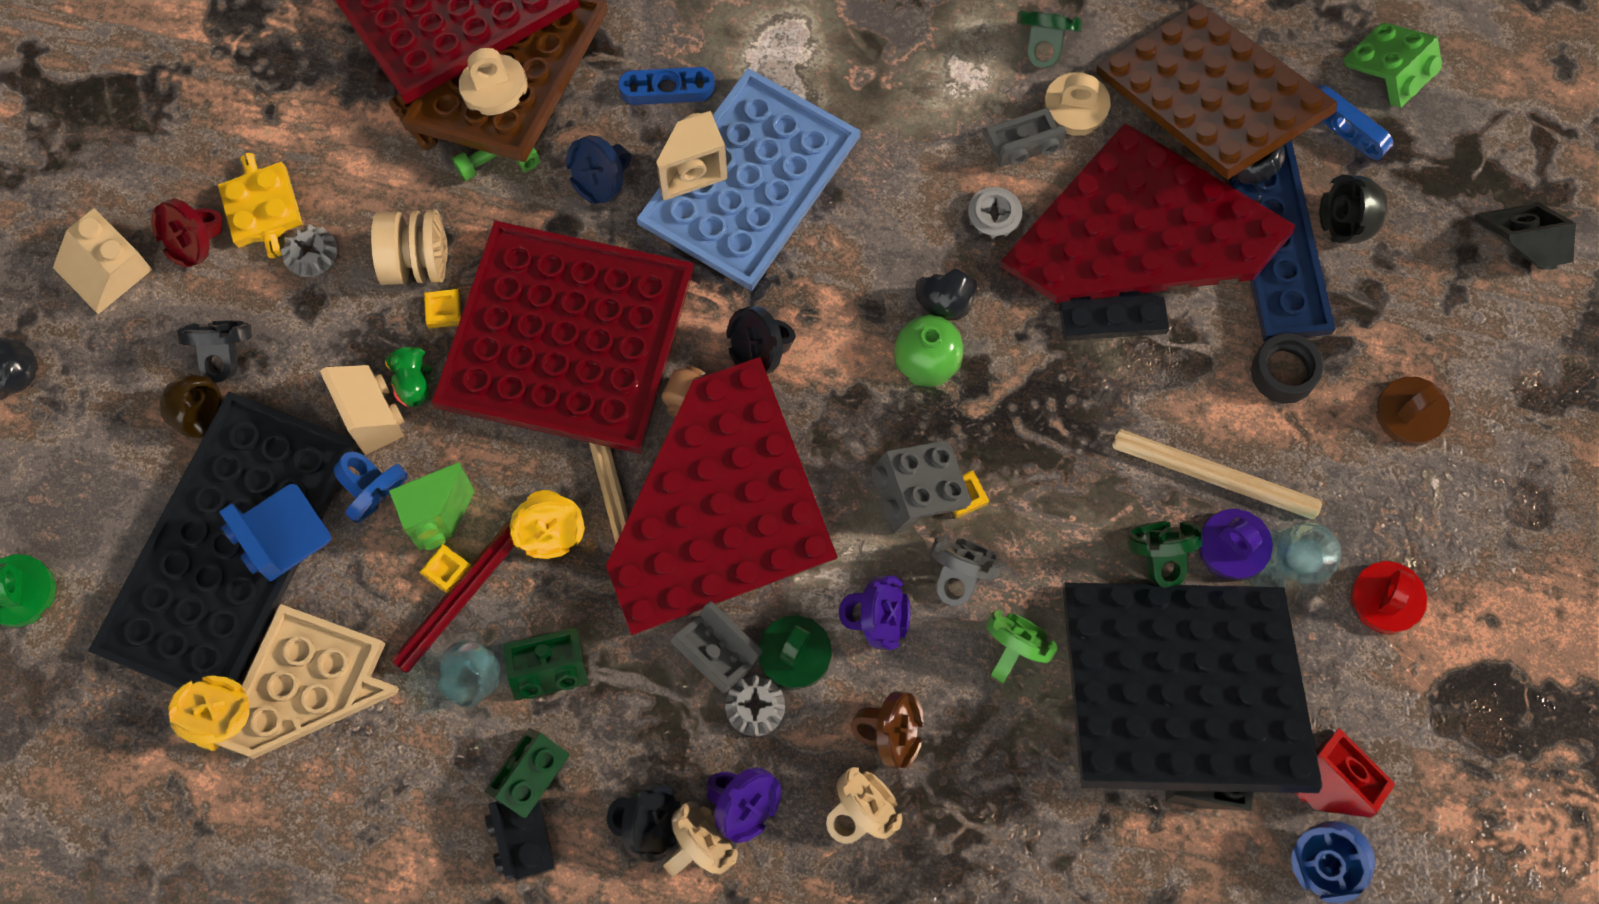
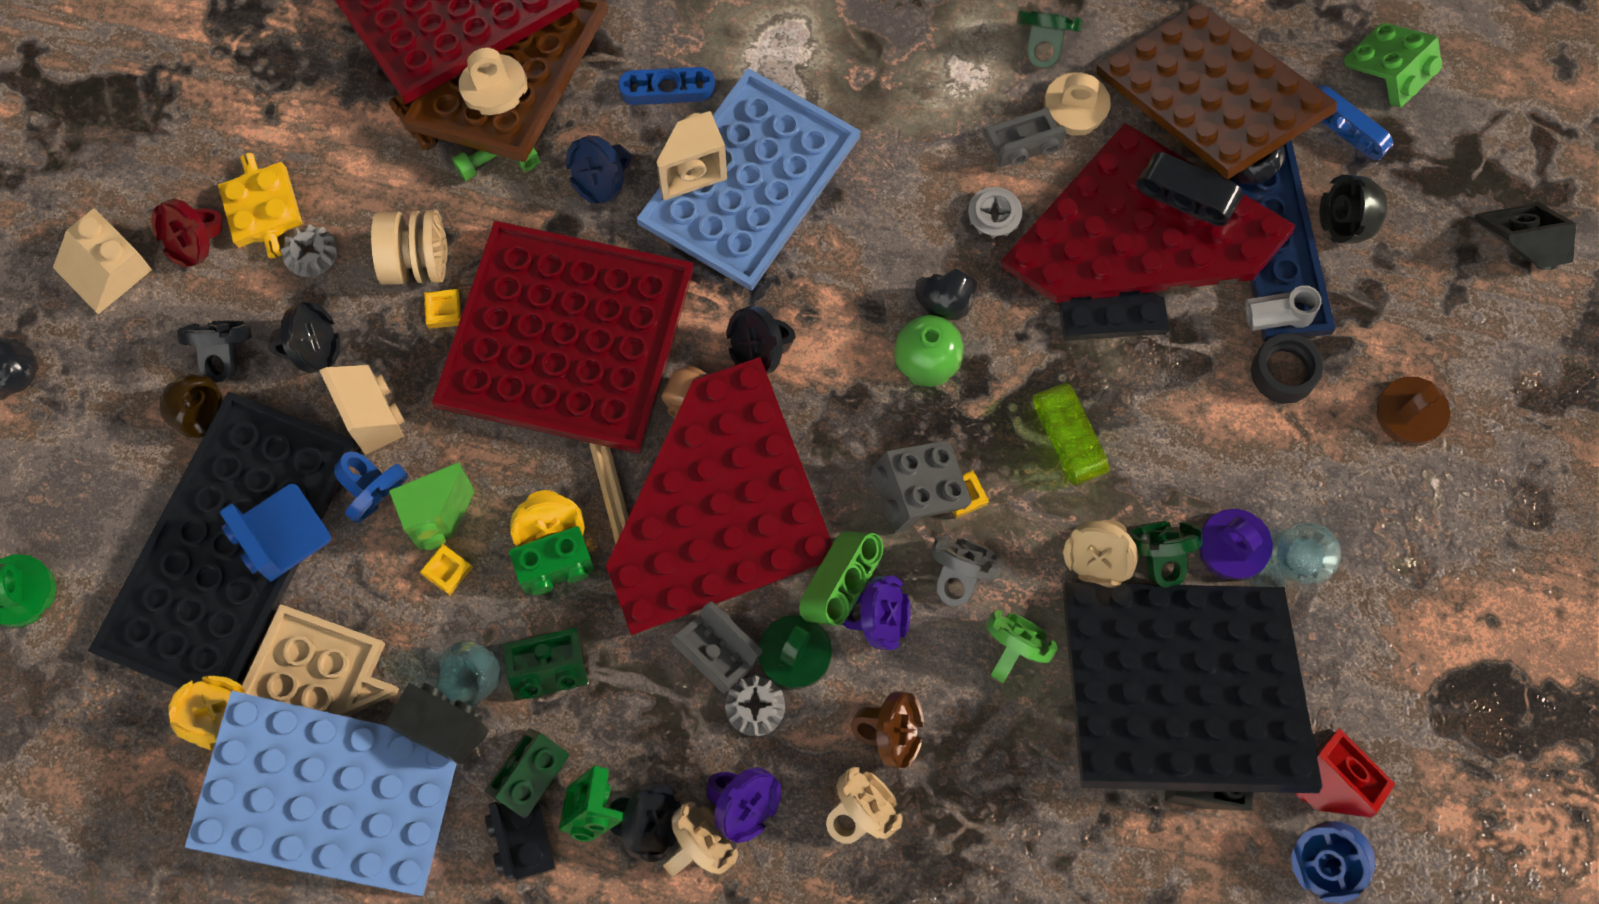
(306, 338): none -> black tile
(321, 796): none -> medium blue plate
(408, 380): green animal -> none
(436, 724): none -> pearl dark grey slope
(454, 600): dark red axle -> none
(551, 561): none -> green bracket
(584, 807): none -> green bracket
(841, 578): none -> bright green beam
(1071, 434): none -> clear neon green beam
(1101, 553): none -> tan tile
(1189, 189): none -> black beam
(1217, 474): tan axle -> none
(1281, 311): none -> light grey piece
(1388, 597): red tile -> none

